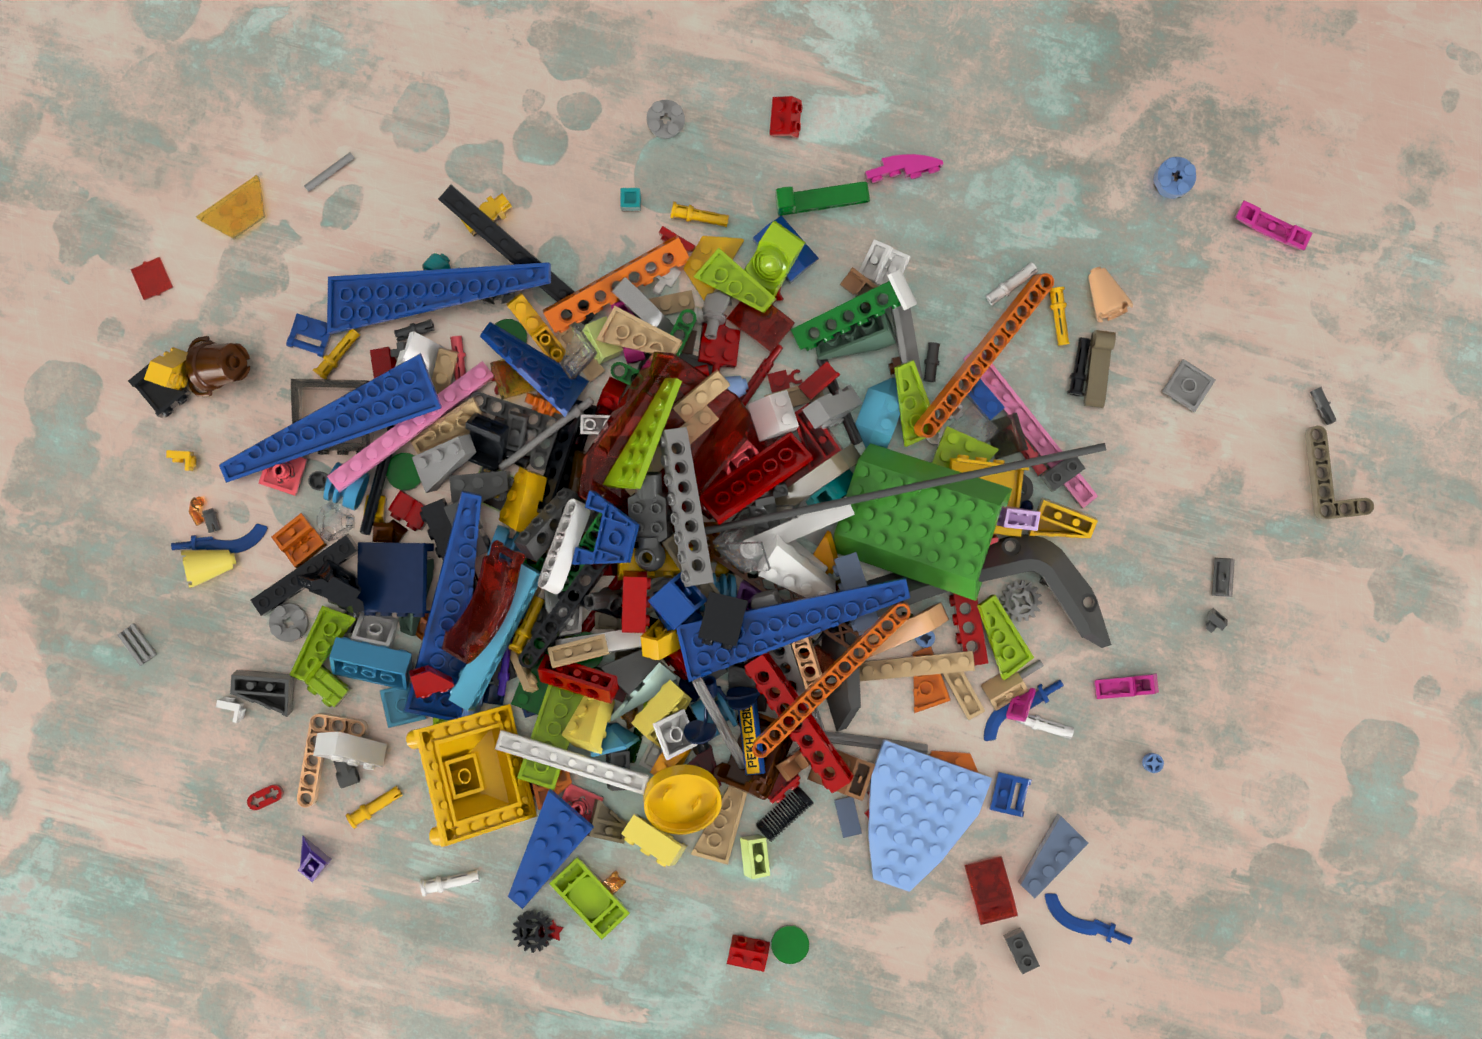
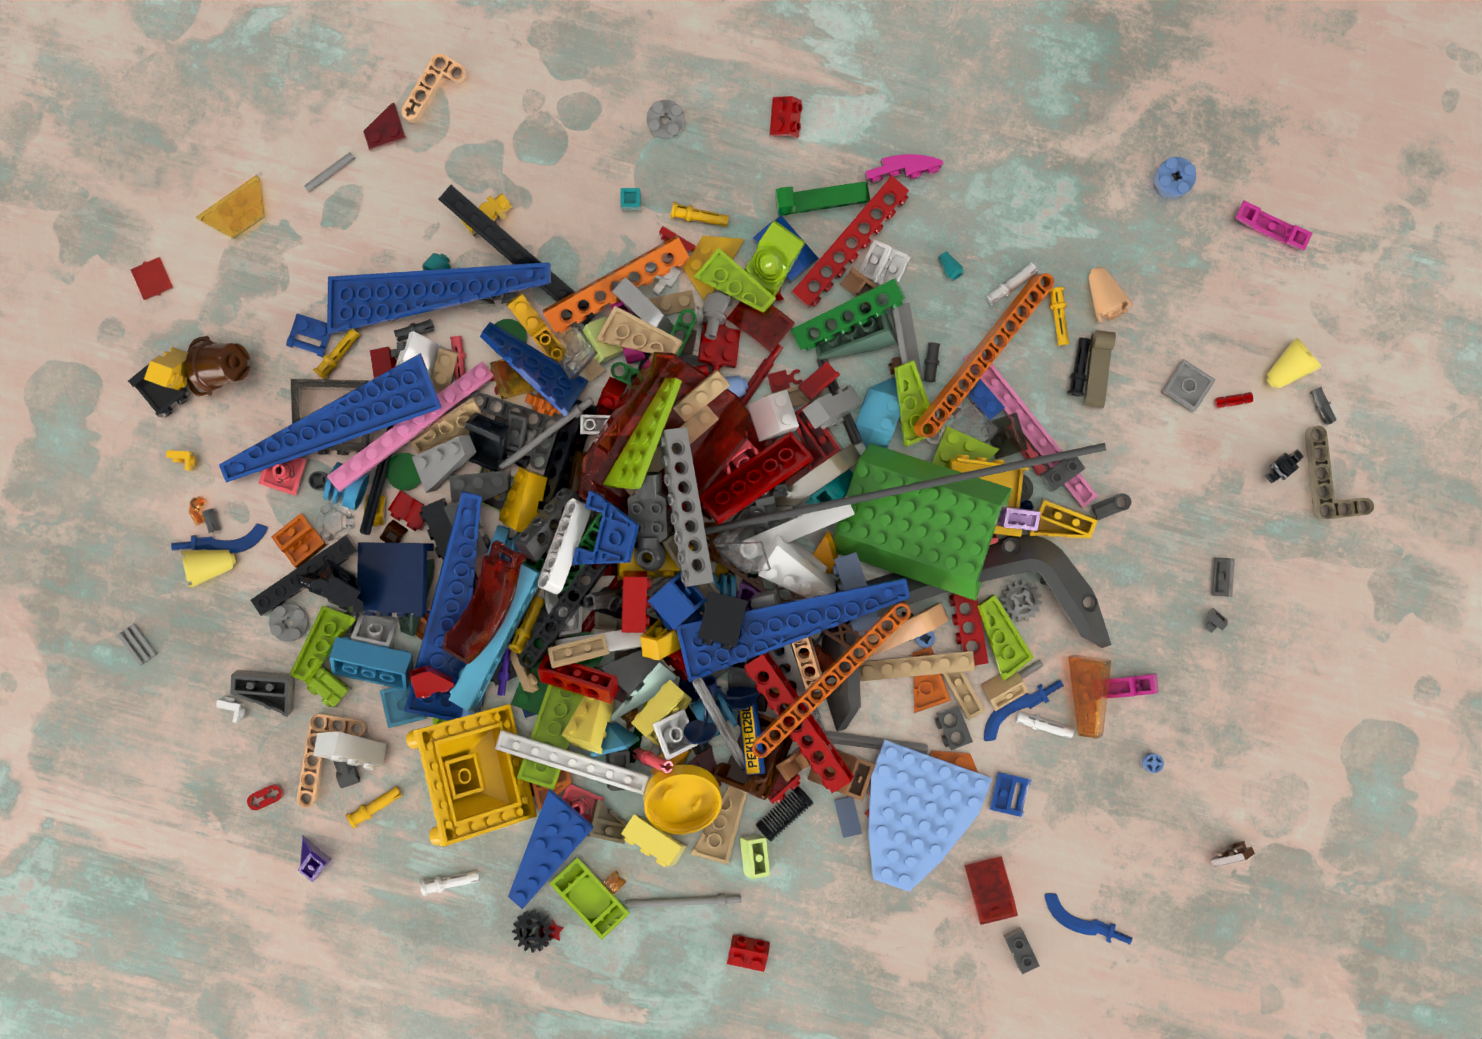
(382, 532): reddish brown plate -> none
(385, 129): none -> dark red wing
(431, 89): none -> light nougat beam
(491, 696): dark blue plate -> none
(649, 759): none -> coral pin
(720, 899): none -> light grey bar
(790, 944): green tile -> none
(890, 188): none -> red brick
(902, 289): white slope -> none
(951, 267): none -> teal cone
(957, 725): none -> dark grey brick
(1020, 706): dark pink tile -> none
(1052, 856): sand blue wedge -> none
(1090, 692): none -> clear orange wedge
(1109, 506): none -> dark grey piece
(1234, 400): none -> red axle
(1237, 854): none -> reddish brown hinge
(1284, 466): none -> black gear
(1292, 365): none -> light yellow cone

